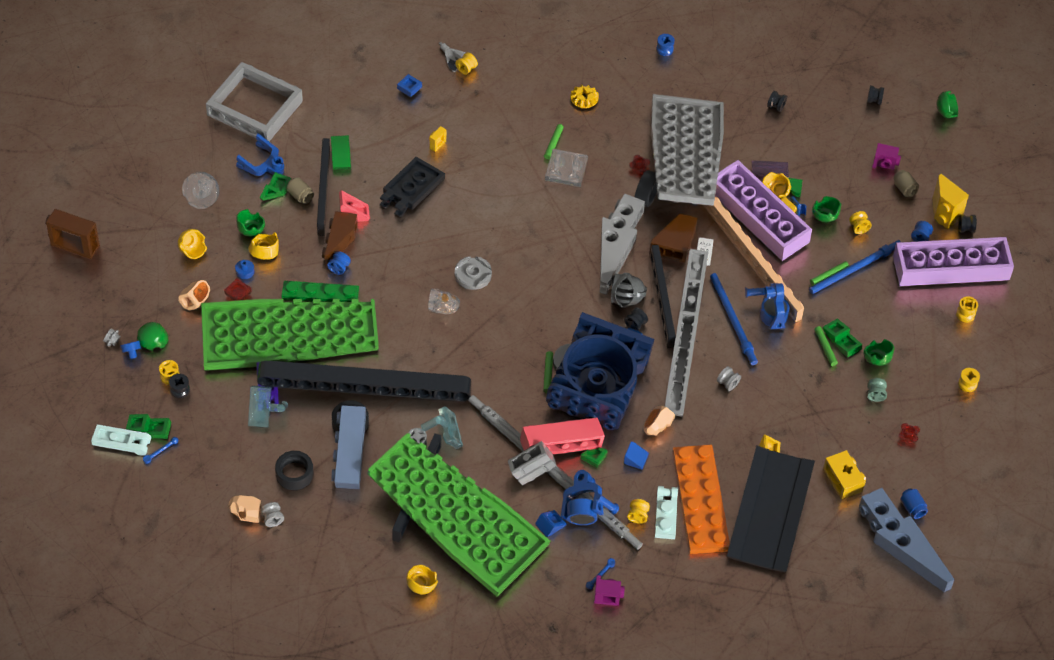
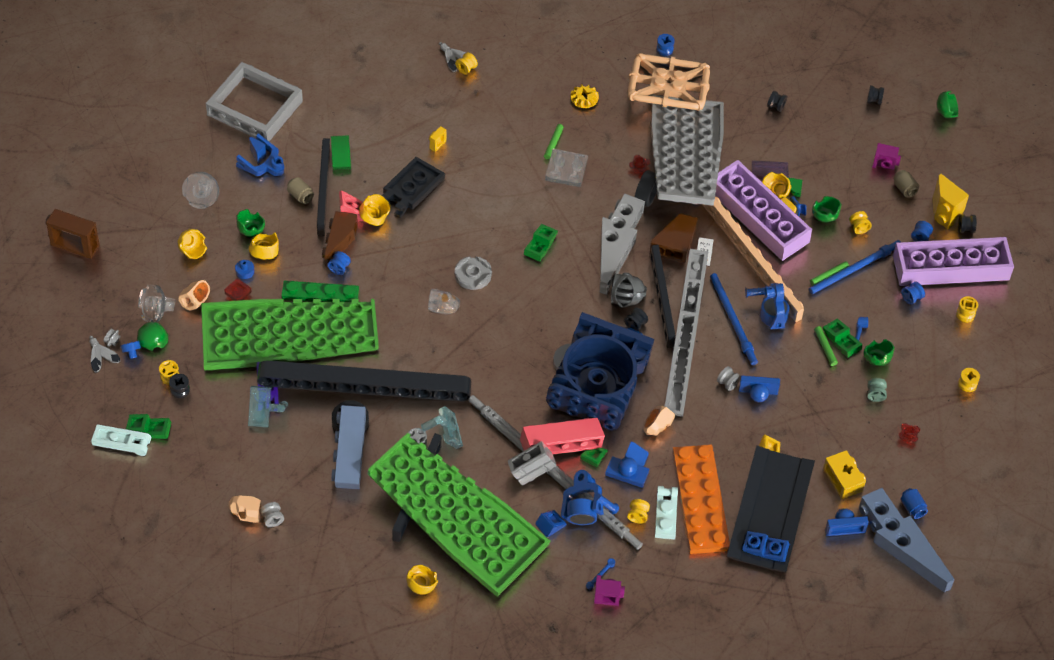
(100, 351): none -> light grey piece
(147, 458): blue hinge -> none
(154, 303): none -> clear tile
(258, 149): none -> blue slope
(276, 187): green slope -> none
(294, 457): black tyre -> none
(374, 209): none -> yellow hair
(409, 85): blue plate -> none
(541, 242): none -> green slope
(548, 370): bright green piece -> none
(627, 471): none -> blue tile
(669, 82): none -> light nougat plate
(759, 387): none -> blue tile
(763, 546): none -> blue slope
(846, 523): none -> blue tile
(861, 323): none -> blue hand
(913, 292): none -> blue wheel

